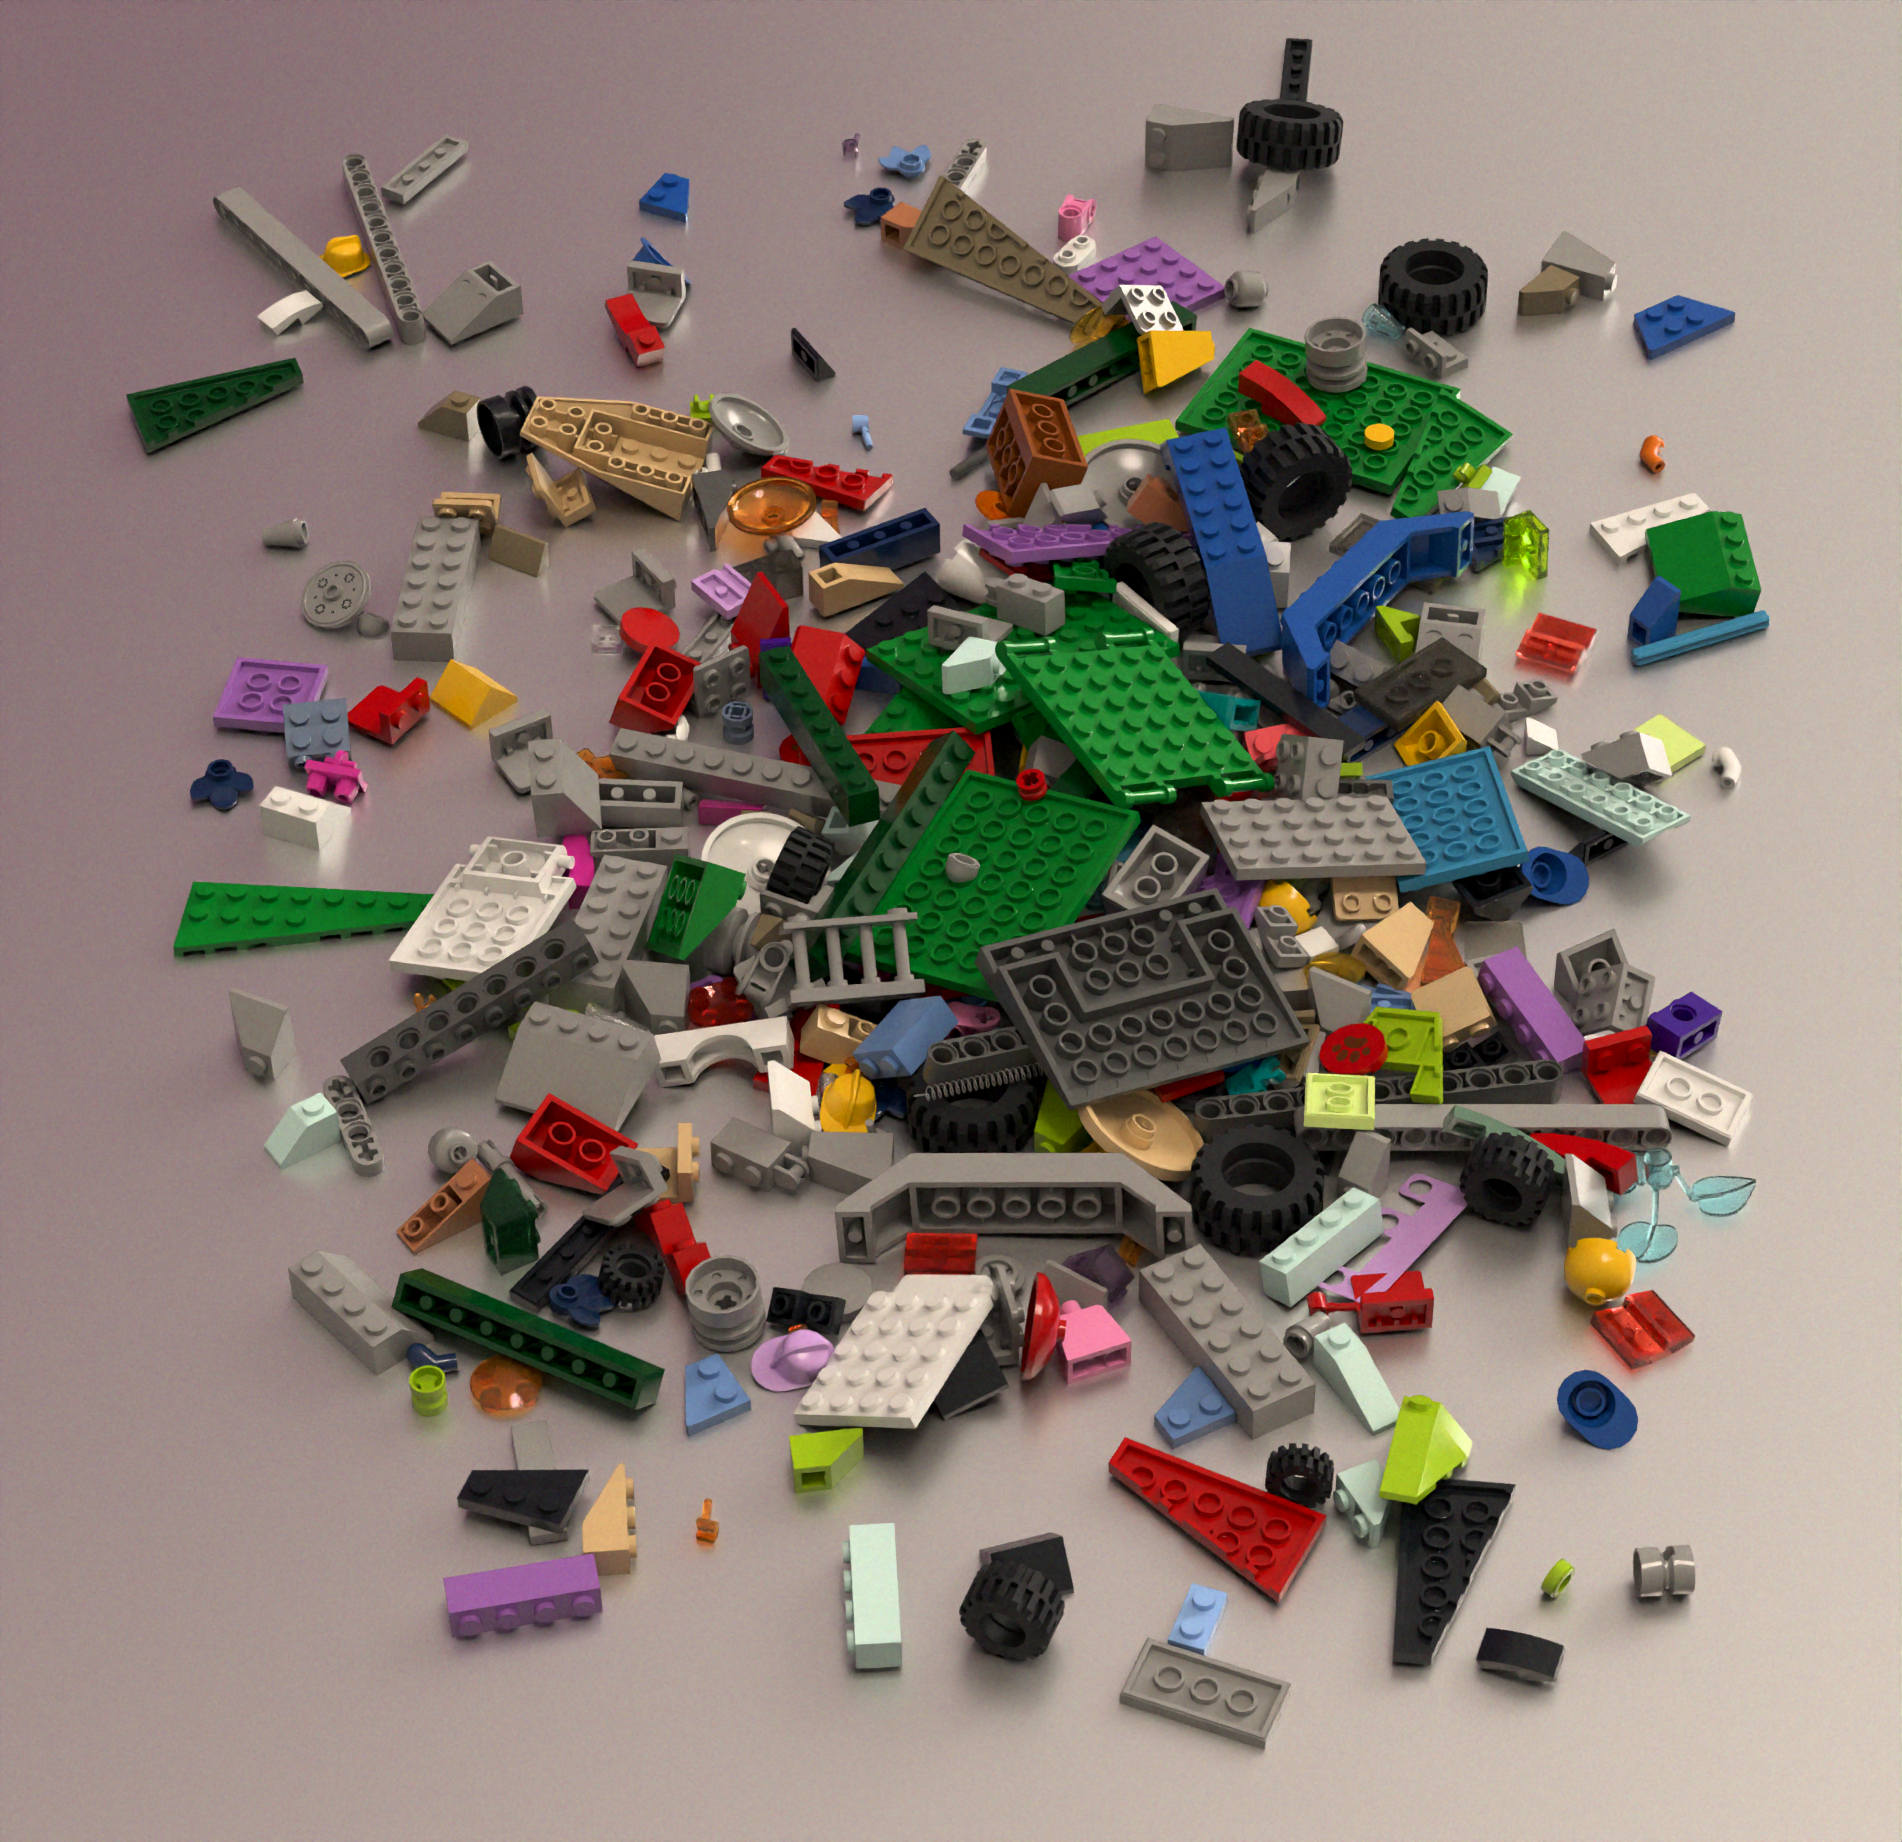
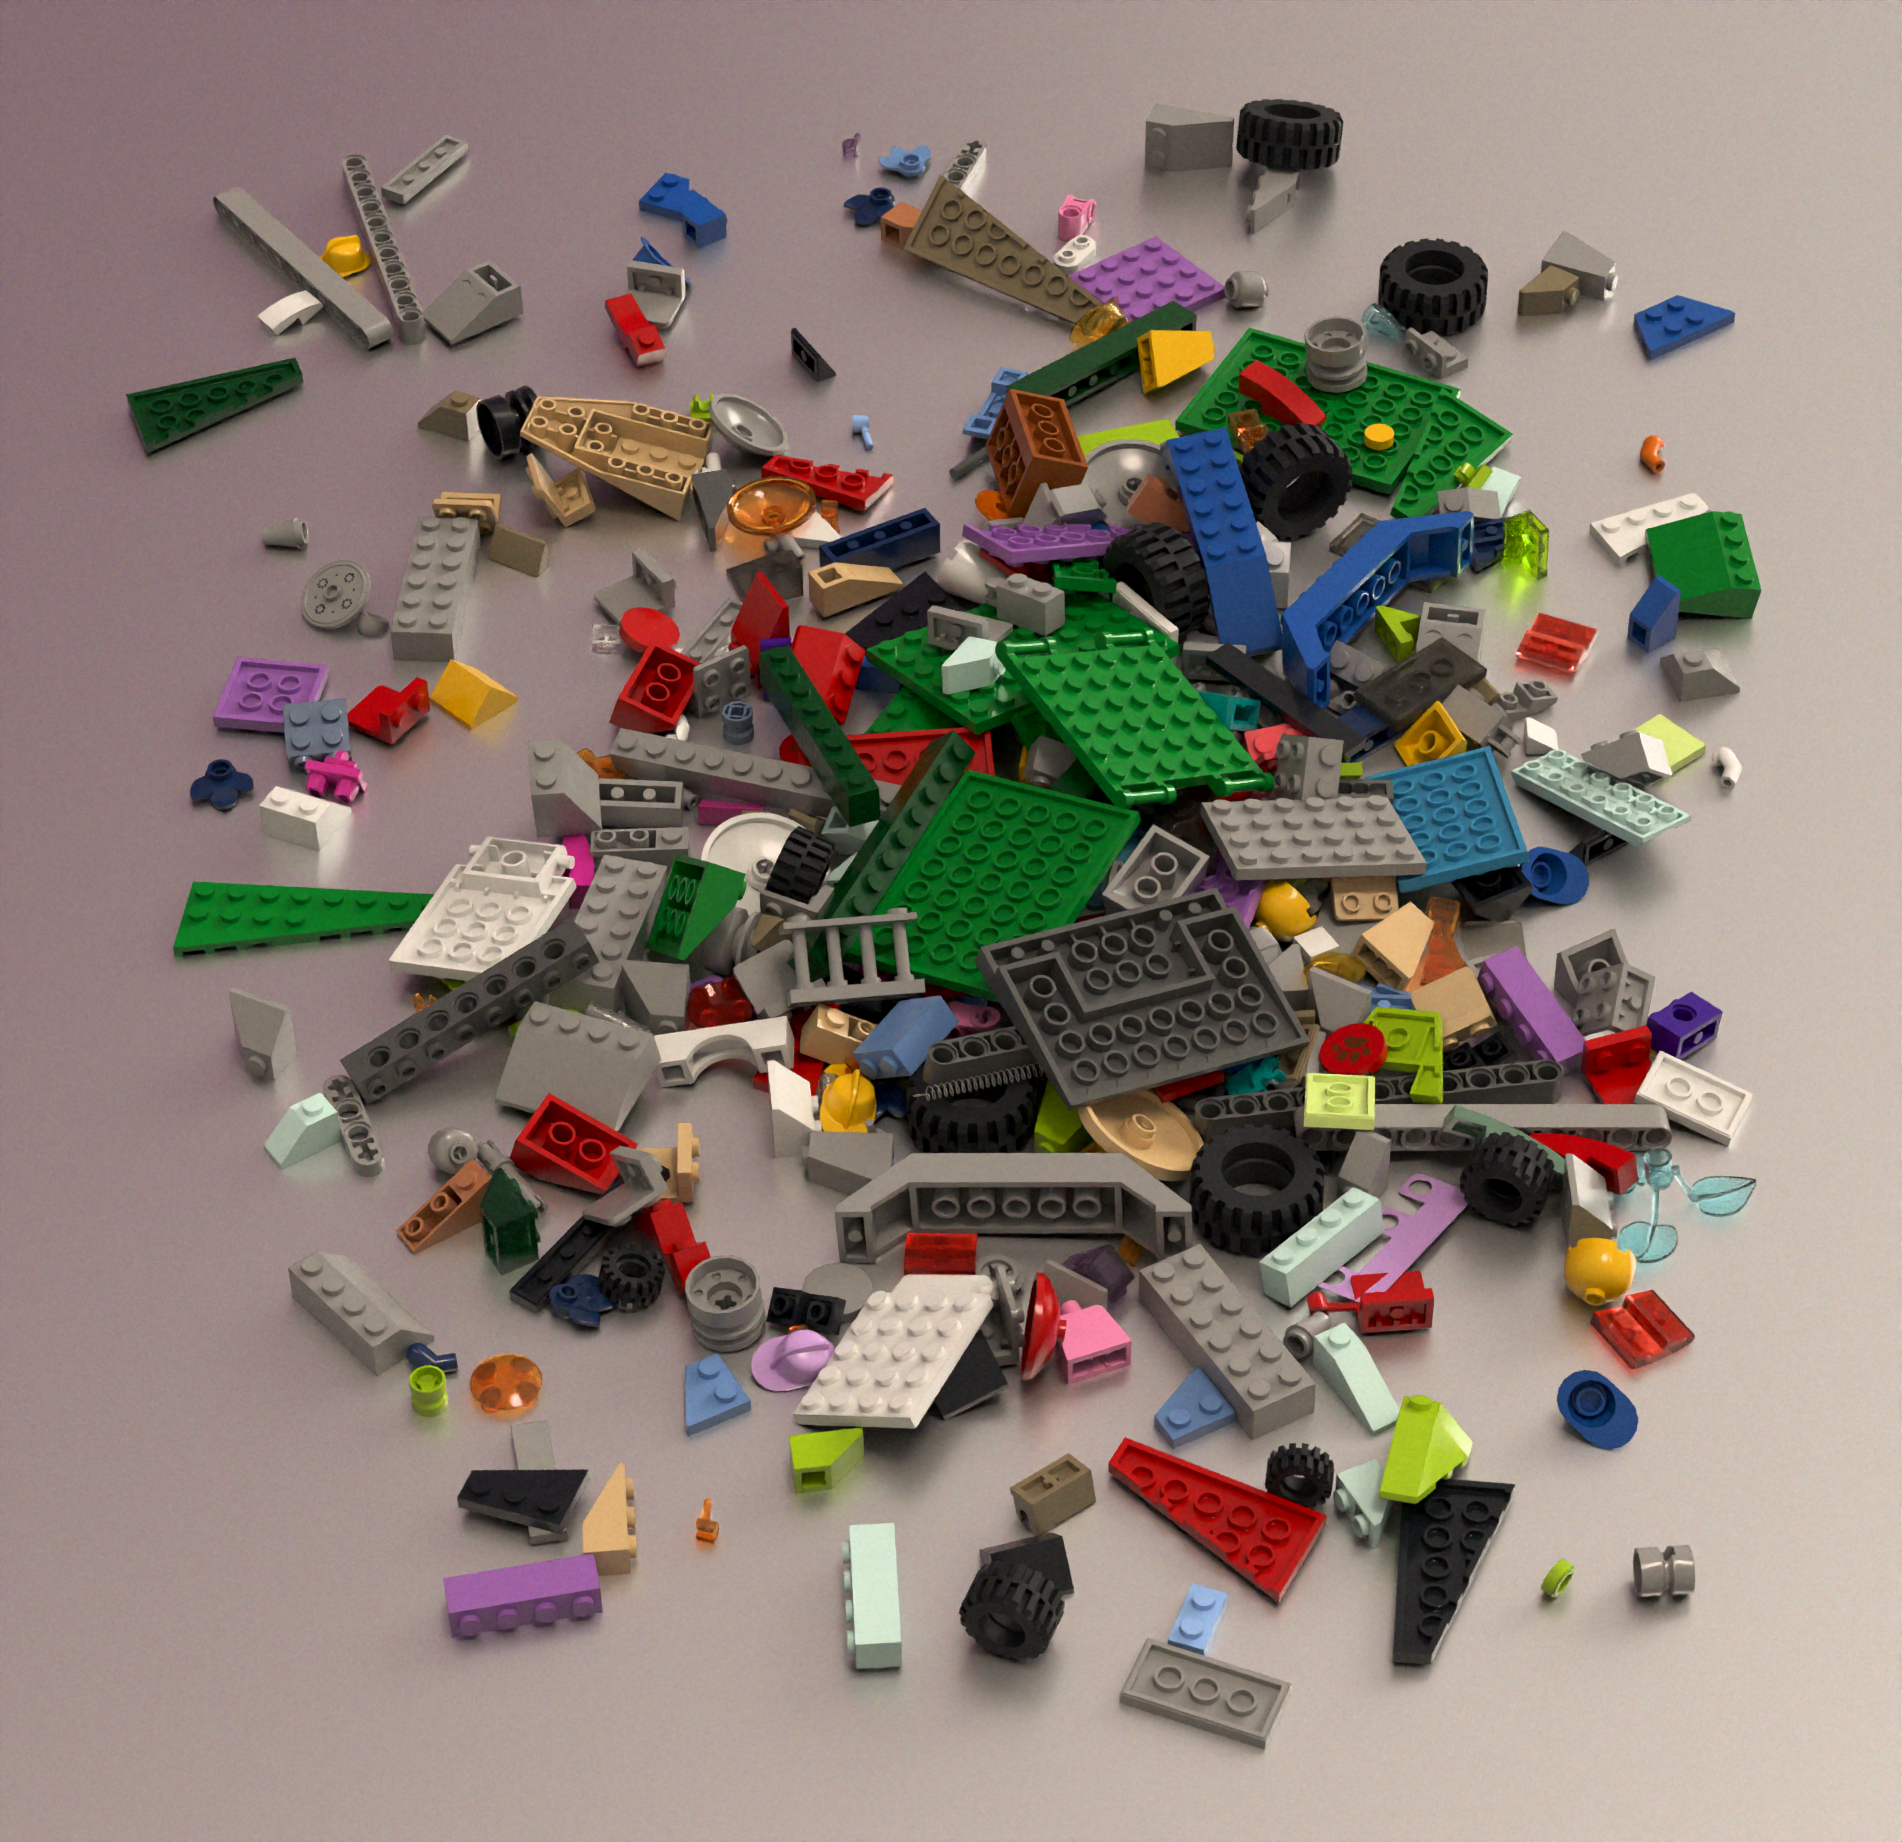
(510, 746): light grey bracket -> none
(528, 1338): dark green brick -> none
(702, 221): none -> blue slope
(722, 590): lavender plate -> none
(756, 1156): light grey brick -> none
(763, 976): light grey piece -> none
(961, 867): light grey piece -> none
(1031, 777): red bush -> none
(1054, 1493): none -> dark tan hinge
(1145, 305): light grey bracket -> none
(1278, 936): light grey slope -> none
(1296, 69): black tile -> none
(1350, 936): light grey tile -> none
(1519, 1652): black slope -> none
(1699, 674): none -> light grey slope
(1700, 638): dark azure axle -> none

